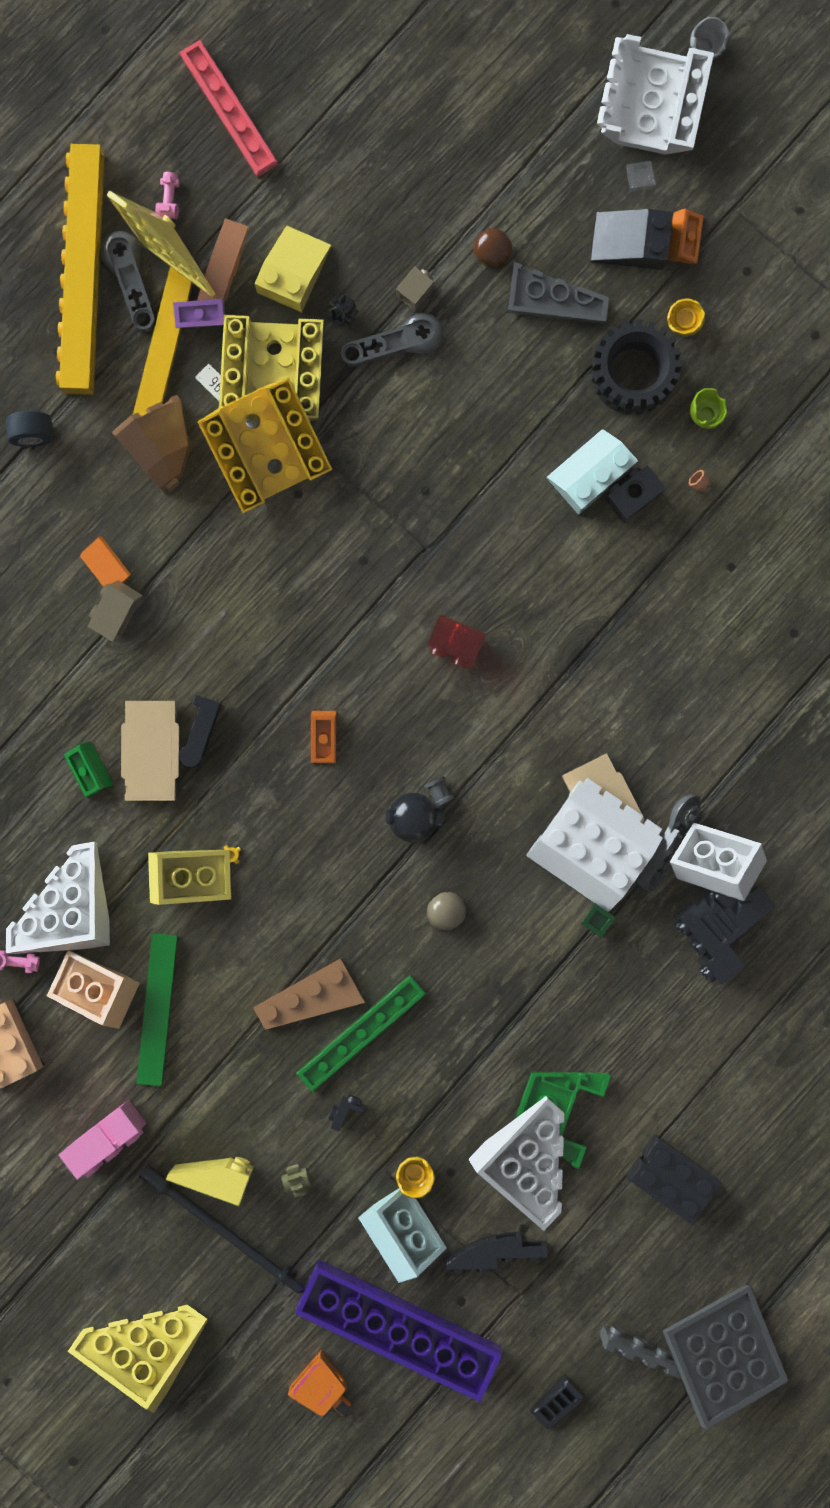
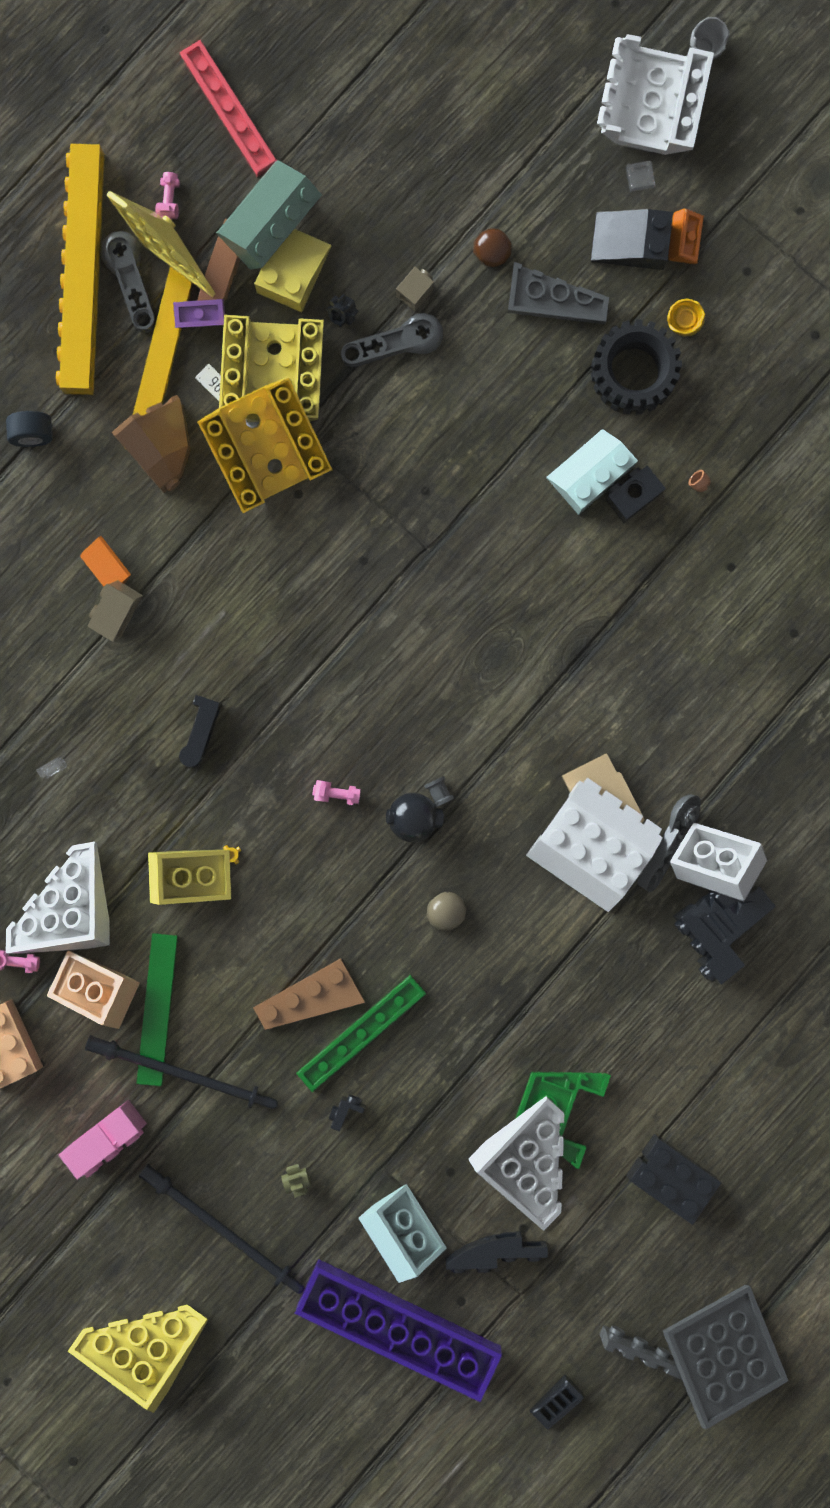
(52, 767): none -> clear tile
(88, 769): green slope -> none
(112, 1050): none -> black bar
(150, 750): tan piece -> none
(218, 1178): light yellow slope -> none
(268, 214): none -> sand green slope
(321, 1387): orange torso -> none
(323, 736): orange slope -> none
(323, 791): none -> bright pink bar
(415, 1177): yellow hair -> none
(455, 641): clear red slope -> none
(597, 920): dark green plate -> none
(708, 409): lime hair -> none

